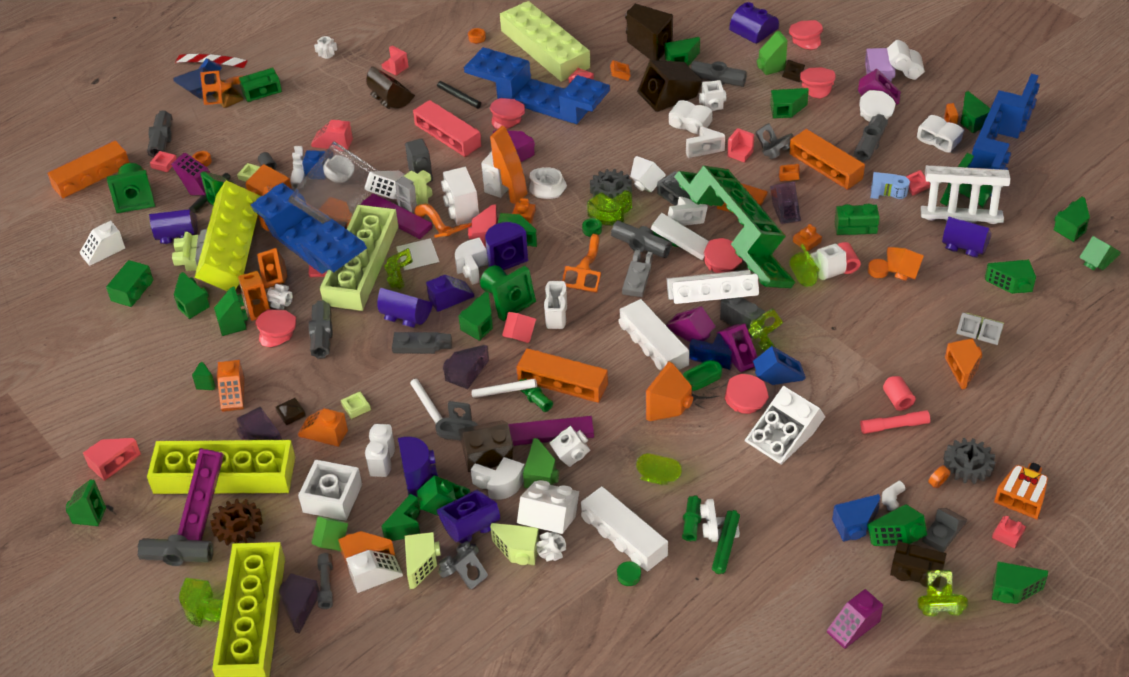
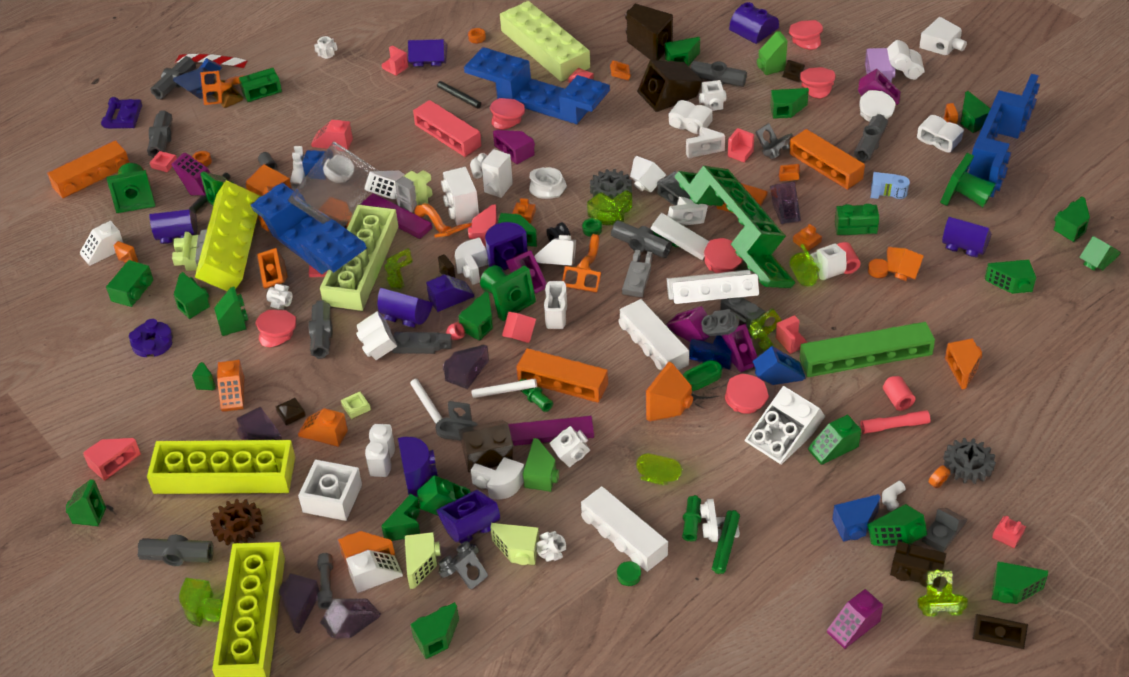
(125, 252): none -> orange tile
(127, 115): none -> dark purple plate
(151, 329): none -> dark purple plate
(166, 82): none -> dark grey piece
(200, 494): magenta tile -> none
(247, 172): yellowish green tile -> none
(253, 288): orange torso -> none
(328, 532): bright green panel -> none
(348, 617): none -> slope
(376, 336): none -> white brick
(388, 89): dark brown brick -> none
(418, 157): dark grey brick -> none
(422, 253): white sticker -> none
(427, 52): none -> dark purple slope
(435, 630): none -> green slope
(446, 266): none -> dark brown tile
(456, 330): none -> coral hinge
(476, 165): none -> white arm
(508, 162): orange slope -> none
(527, 259): none -> magenta slope
(548, 506): white brick -> none
(558, 251): none -> white slope
(560, 229): none -> black wheel
(721, 322): none -> dark grey bracket
(788, 334): none -> coral panel
(836, 439): none -> green slope
(866, 349): none -> bright green brick
(917, 182): coral tile -> none
(942, 37): none -> white torso
(957, 176): white fence -> none
(980, 327): light grey hips -> none
(999, 631): none -> dark brown slope
(1023, 490): orange torso -> none

